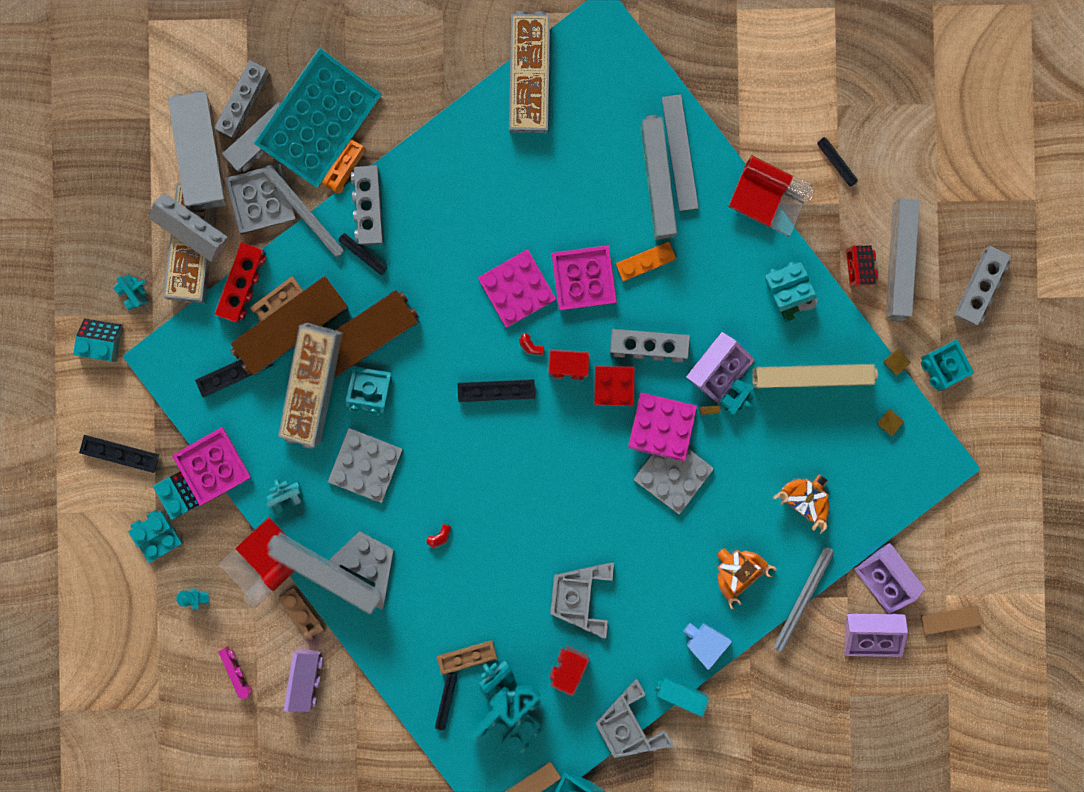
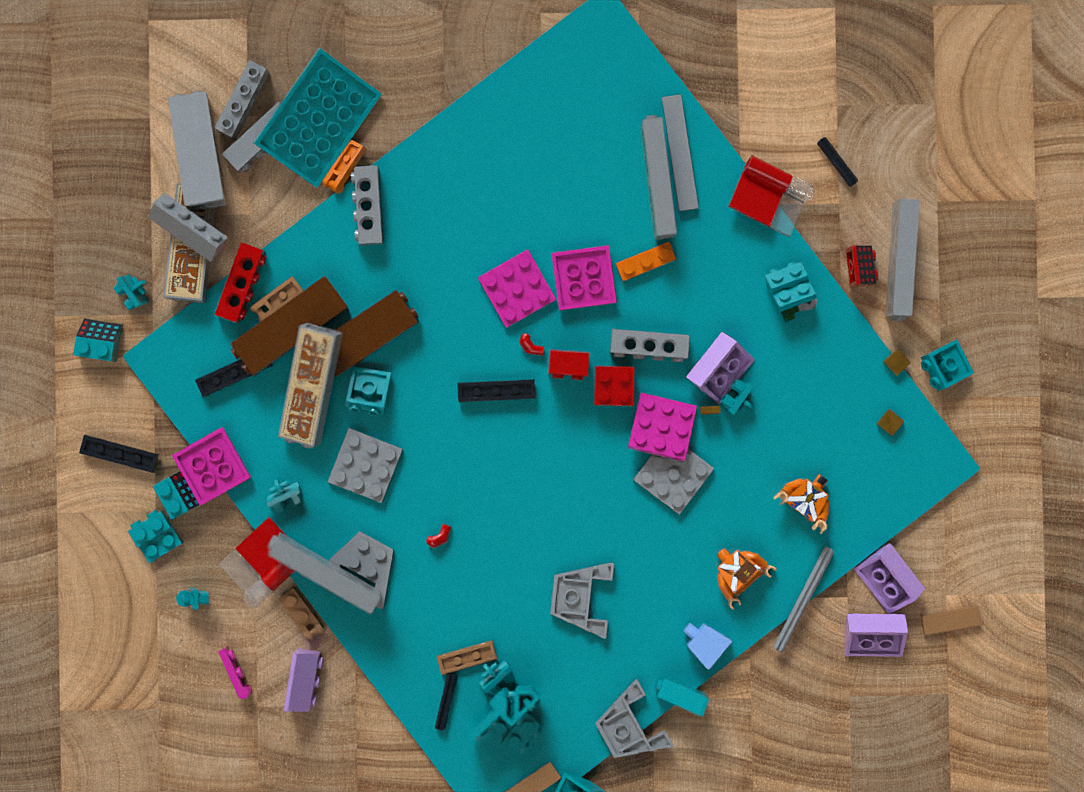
(257, 201): light grey plate -> none
(303, 211): light grey axle -> none
(364, 255): black axle -> none
(529, 72): brick -> none
(569, 670): red brick -> none
(814, 376): tan brick -> none
(1001, 262): light grey brick -> none

